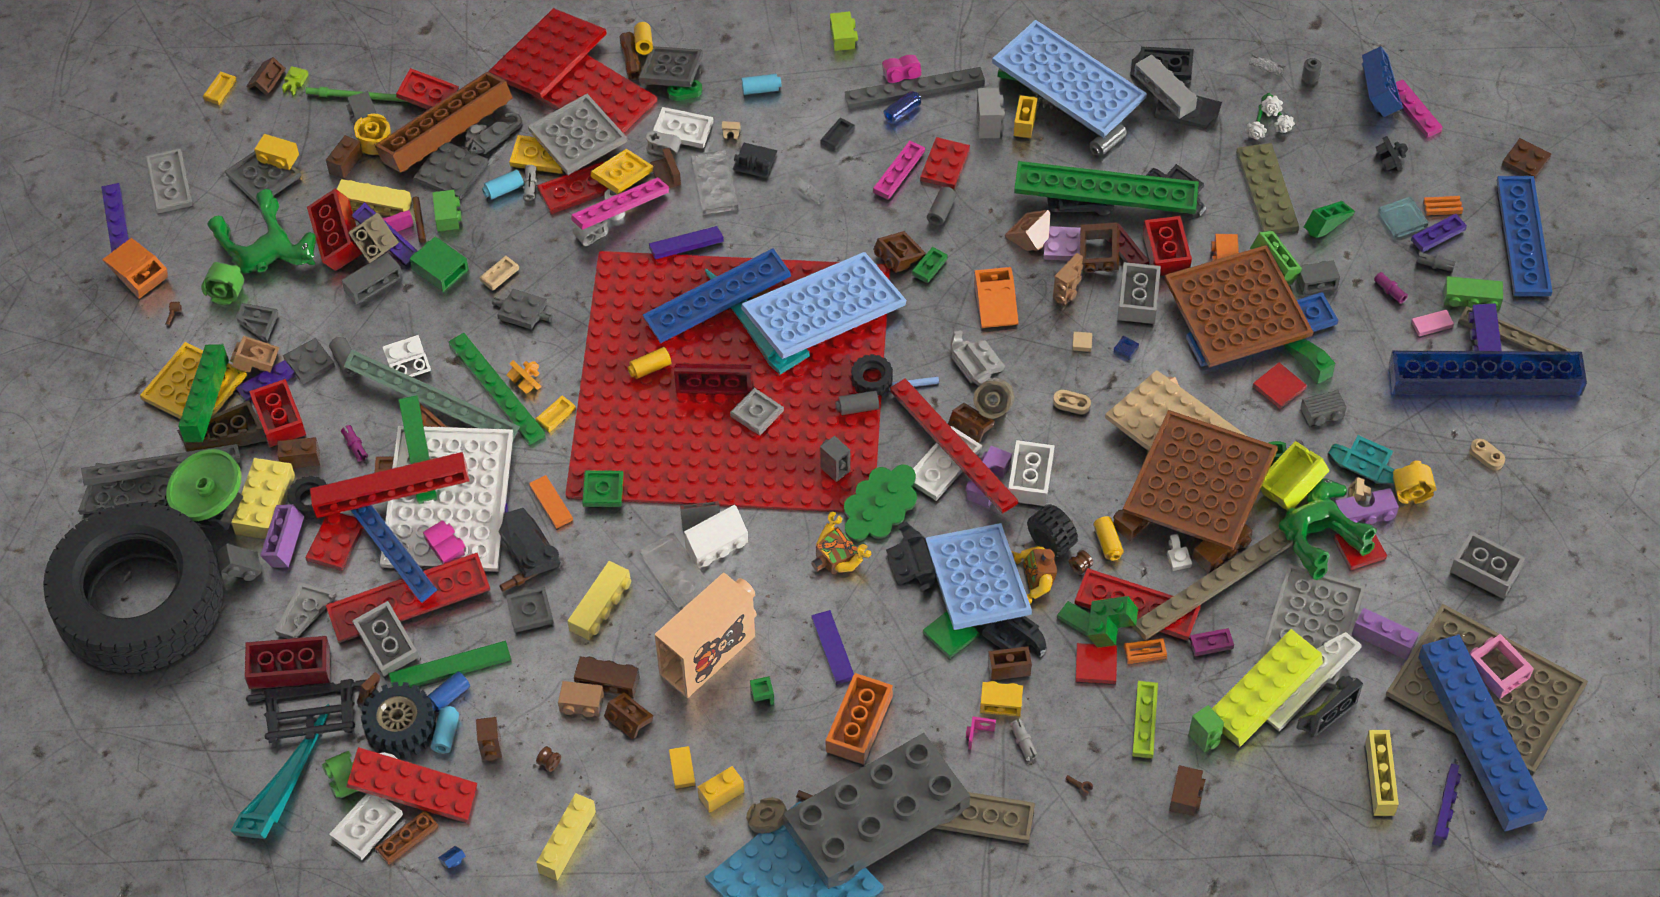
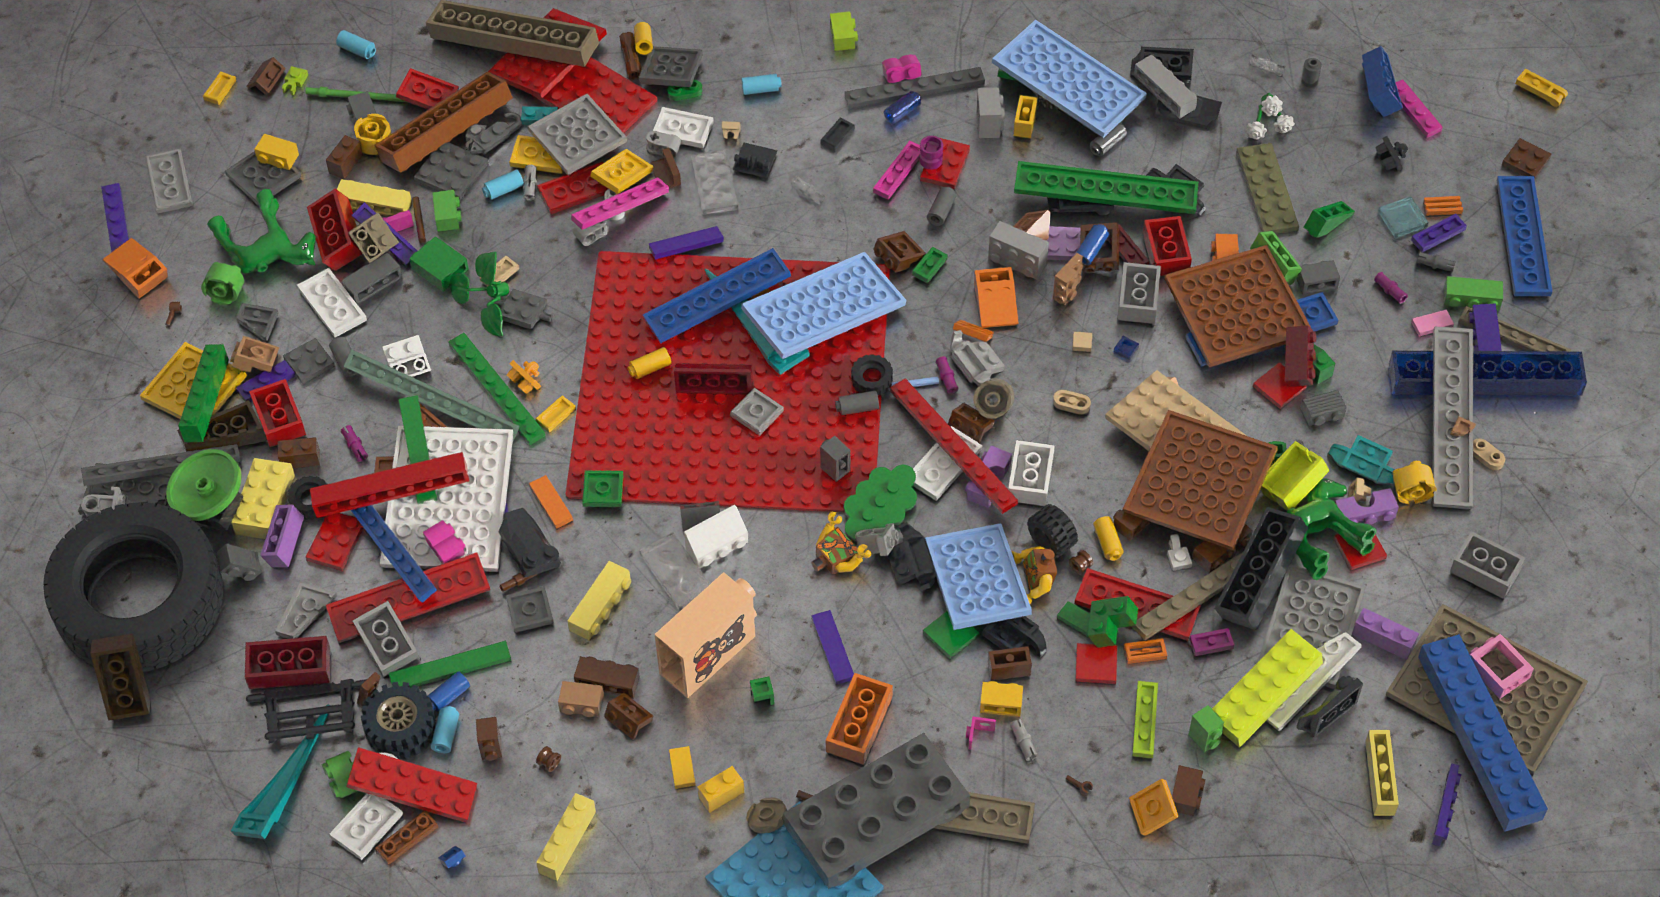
(102, 501): none -> light grey pin
(120, 676): none -> dark brown brick
(331, 302): none -> white plate
(356, 44): none -> medium azure brick
(486, 269): none -> green plant
(512, 32): none -> dark tan brick
(533, 114): none -> teal plate
(878, 539): none -> light grey pin
(931, 152): none -> magenta wheel
(946, 375): none -> magenta pin
(973, 330): none -> orange tile
(1018, 250): none -> light grey brick
(1093, 243): none -> blue brick
(1153, 807): none -> light orange plate
(1261, 568): none -> black brick
(1300, 356): none -> dark red brick
(1452, 399): none -> light grey plate
(1462, 427): none -> medium nougat tile
(1541, 87): none -> yellow plate

